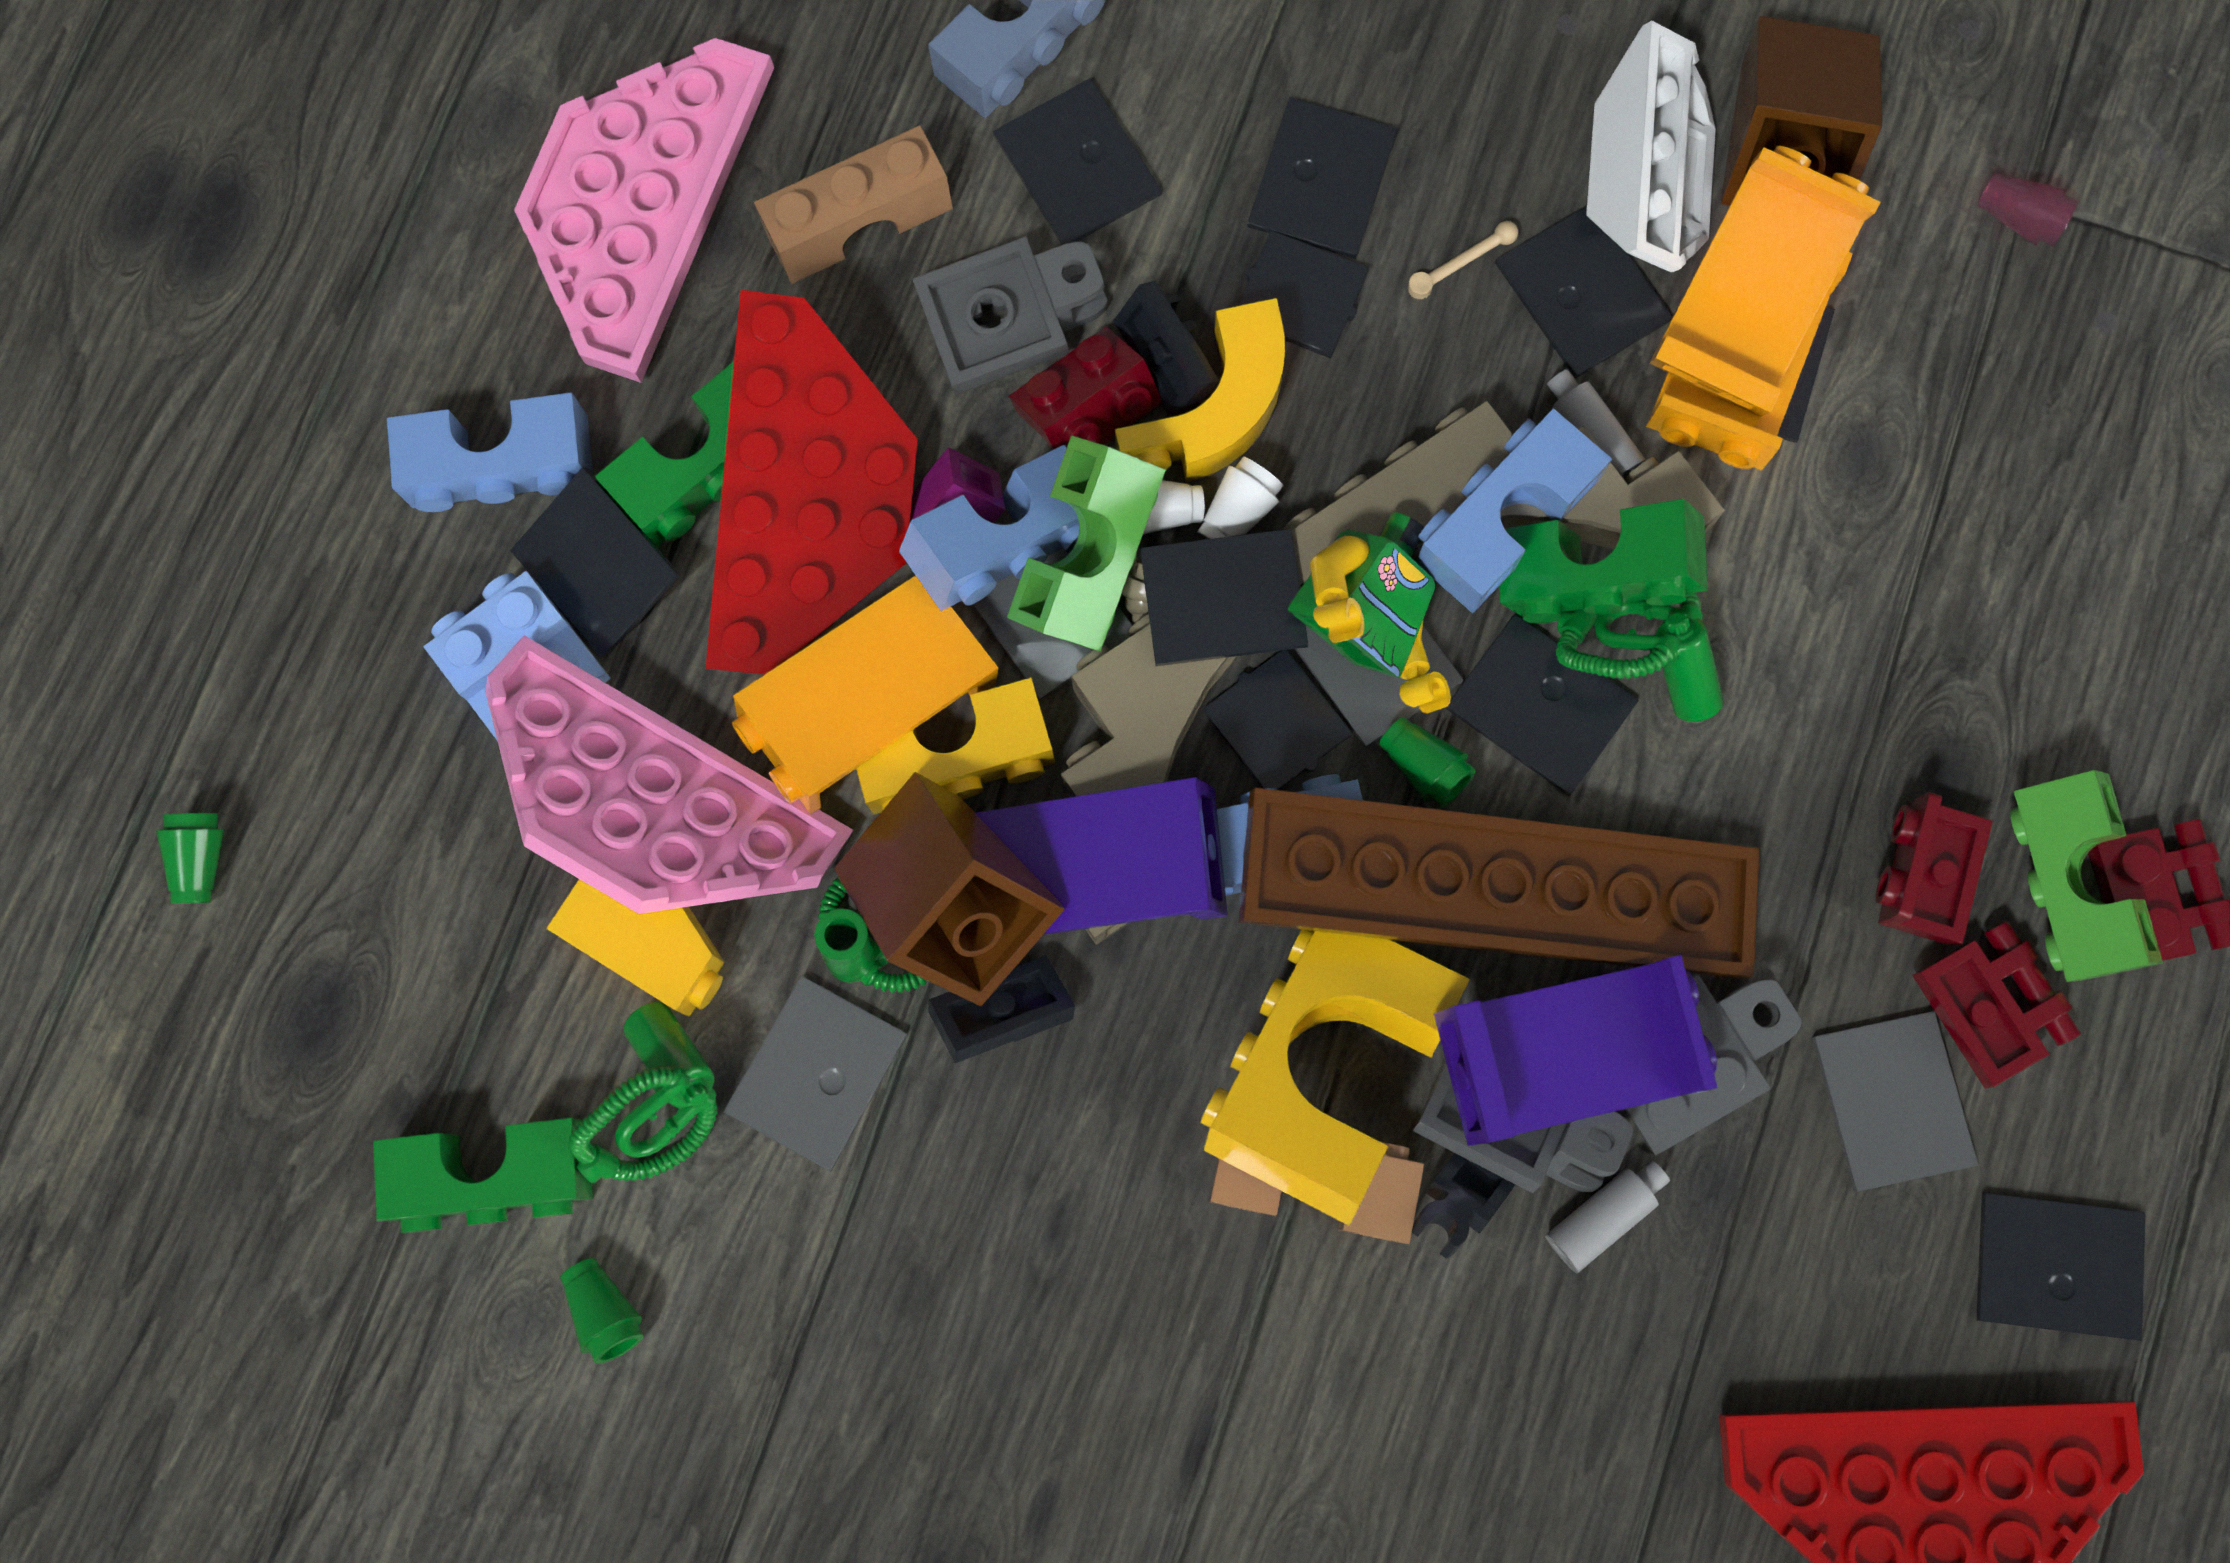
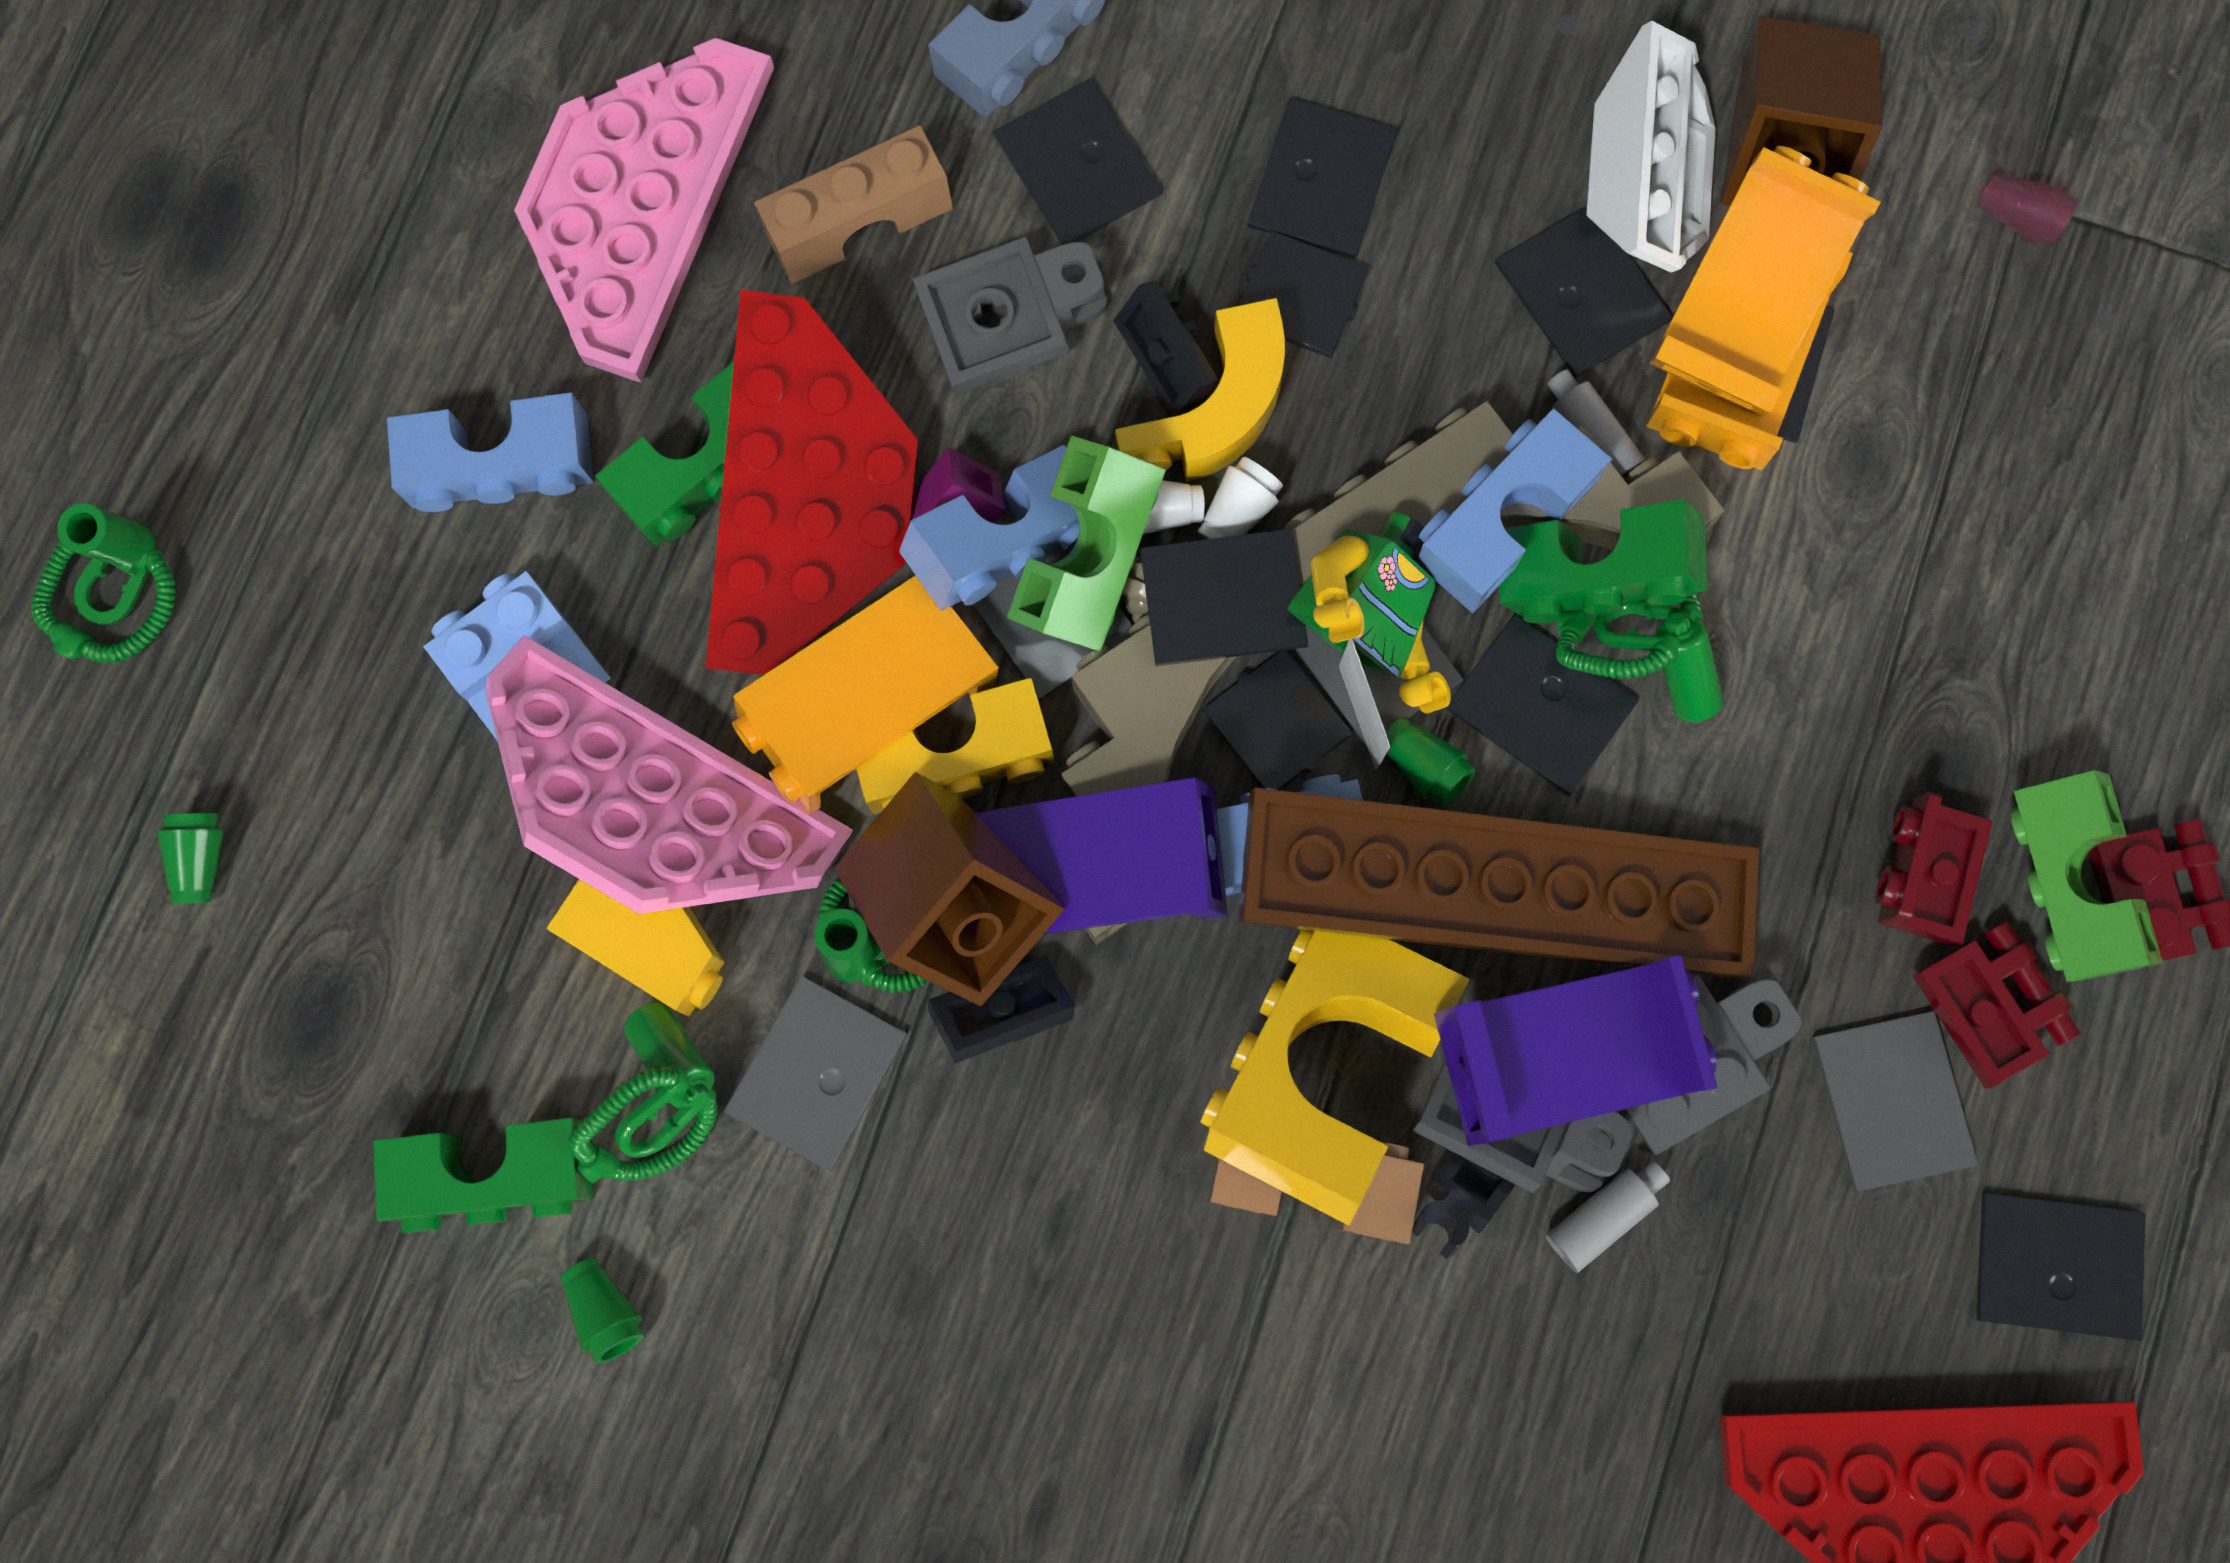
(107, 540): none -> green piece
(595, 562): black piece -> none
(1088, 392): dark red bracket -> none
(1364, 704): none -> white sticker
(1421, 283): tan hinge -> none

